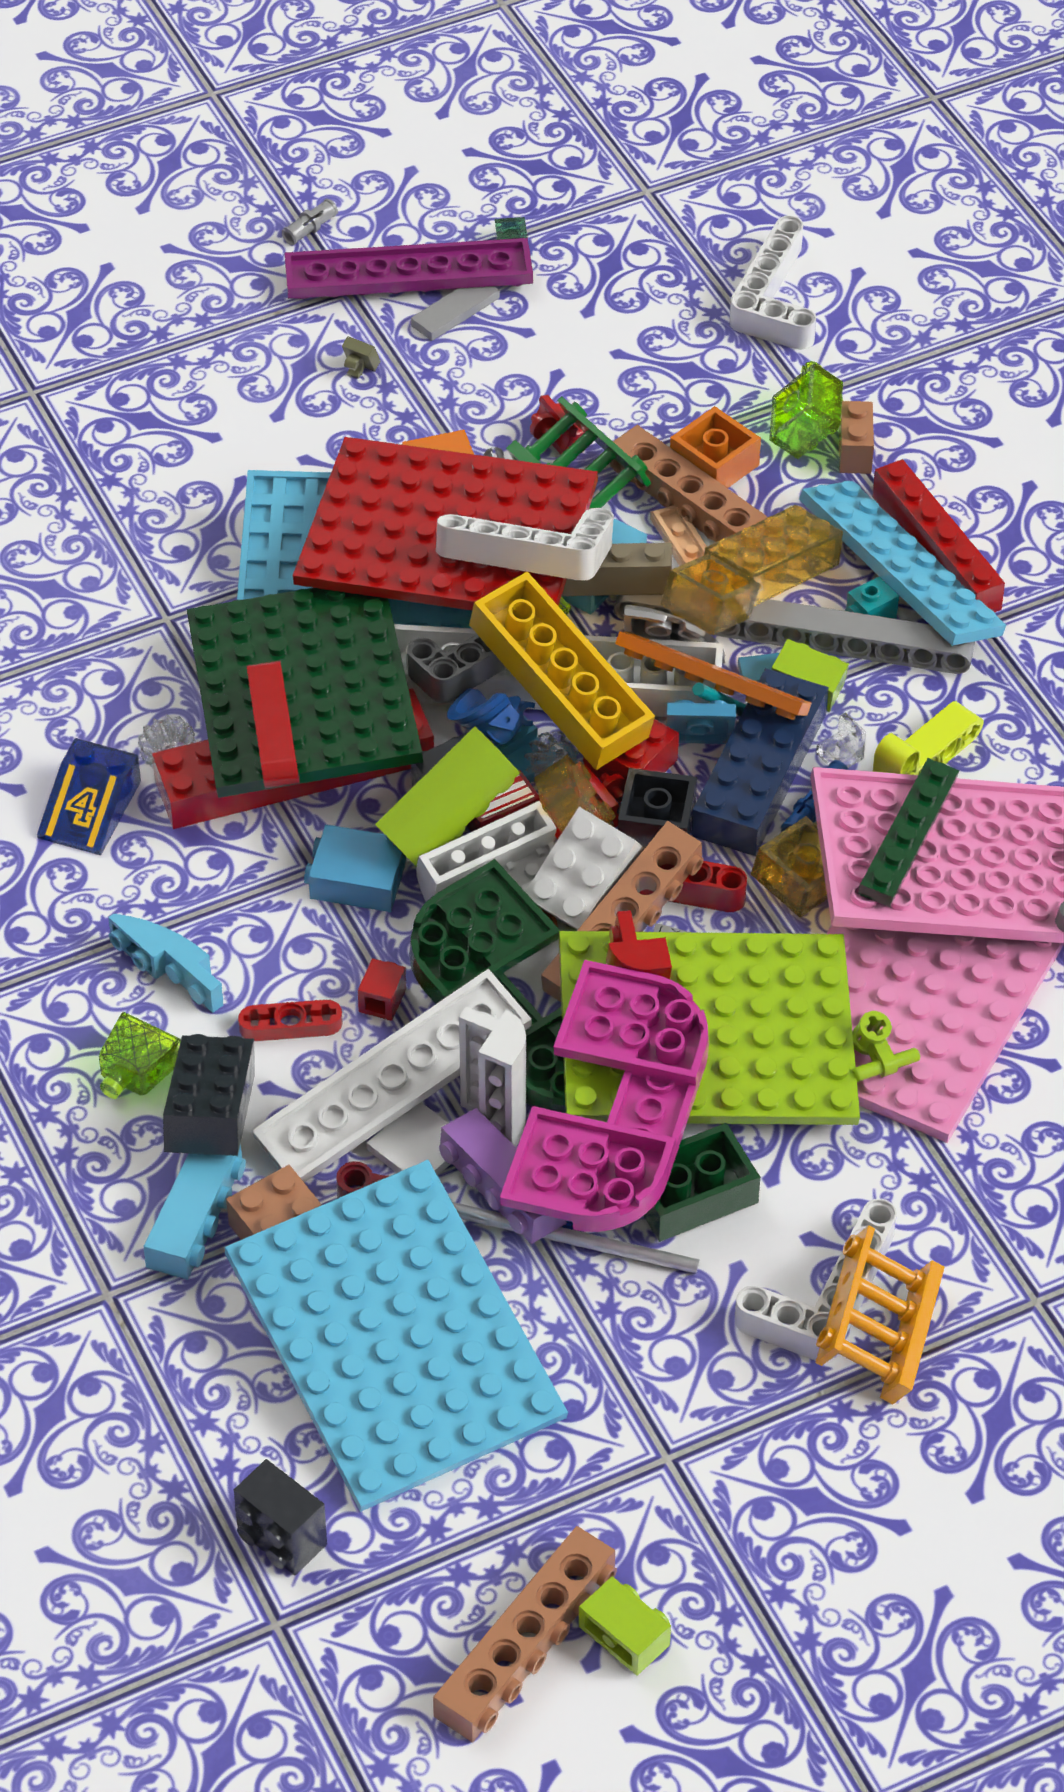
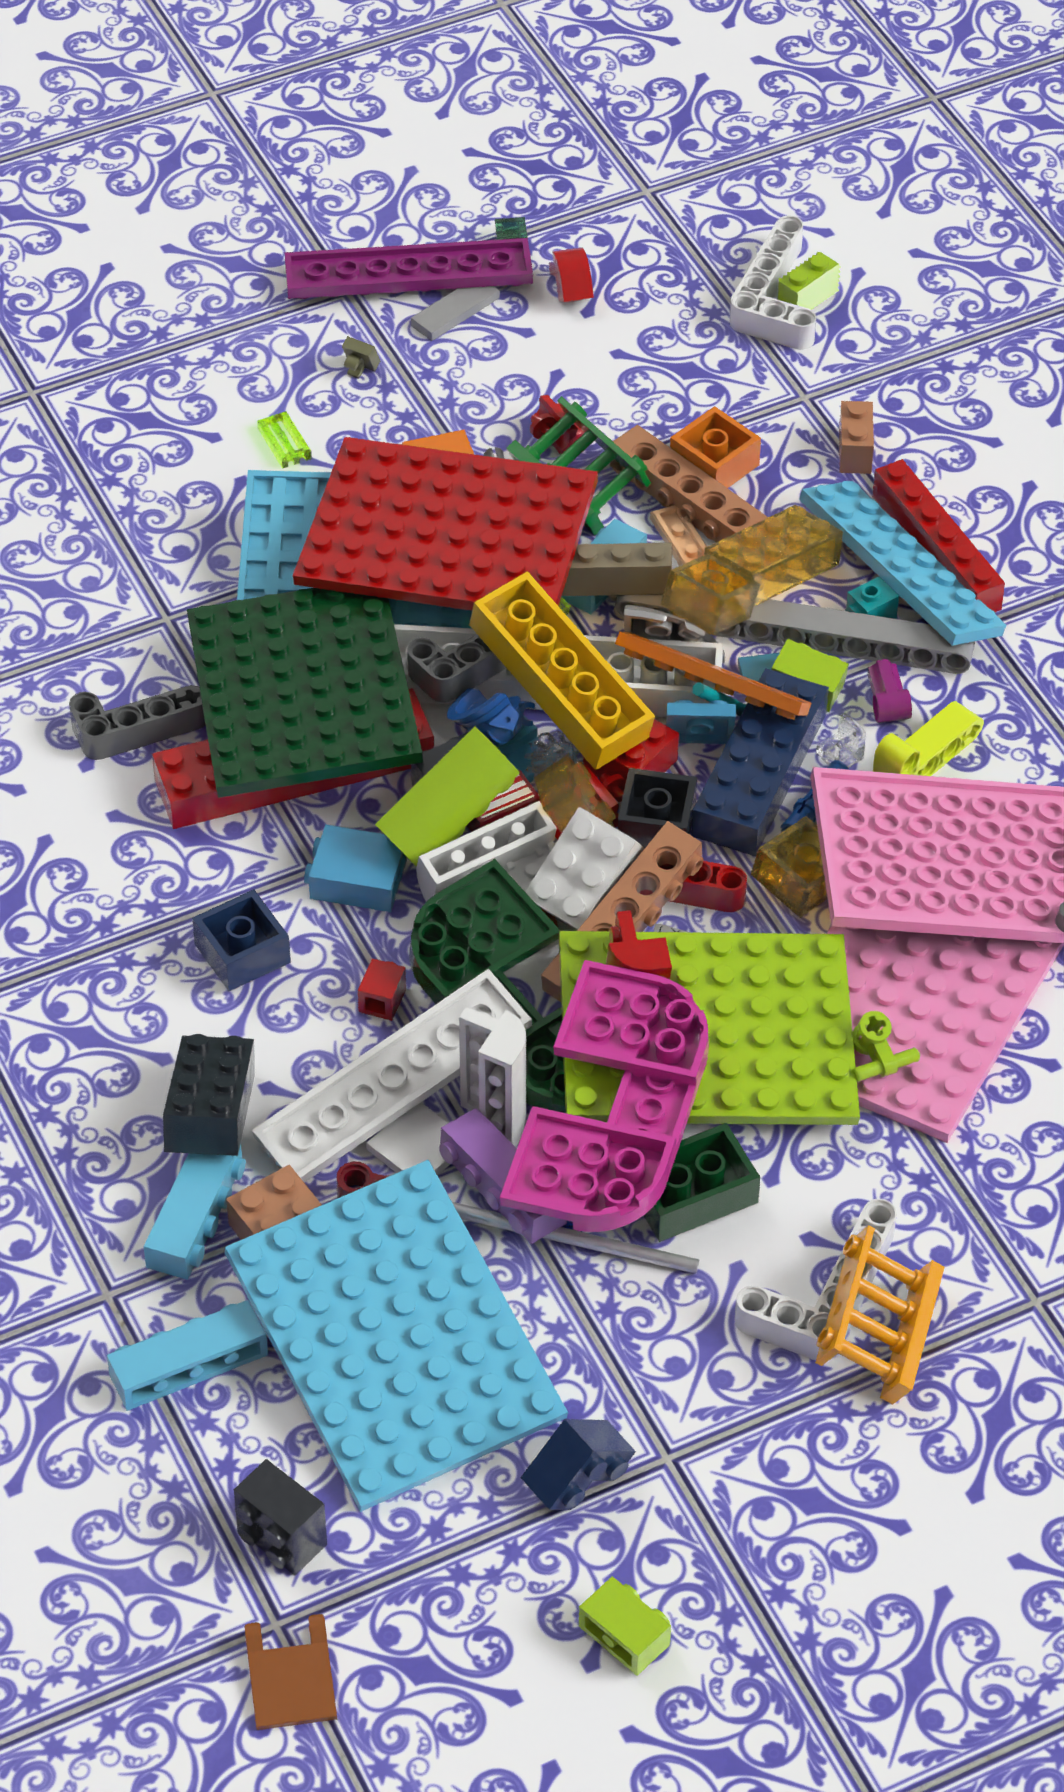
(89, 796): clear blue slope -> none
(136, 723): none -> dark grey beam
(136, 1057): clear neon green torso -> none
(163, 736): clear gear -> none
(165, 951): medium azure slope -> none
(187, 1354): none -> medium azure brick
(241, 940): none -> dark blue brick
(272, 724): red beam -> none
(291, 455): none -> clear neon green tile
(291, 1682): none -> dark orange flag
(302, 1029): red beam -> none
(321, 213): light grey pin -> none
(472, 1714): nougat brick -> none
(527, 548): white beam -> none
(572, 274): none -> red brick
(574, 1458): none -> dark blue brick
(806, 410): clear neon green brick -> none
(810, 282): none -> lime brick
(889, 697): none -> magenta piece
(908, 832): dark green plate -> none

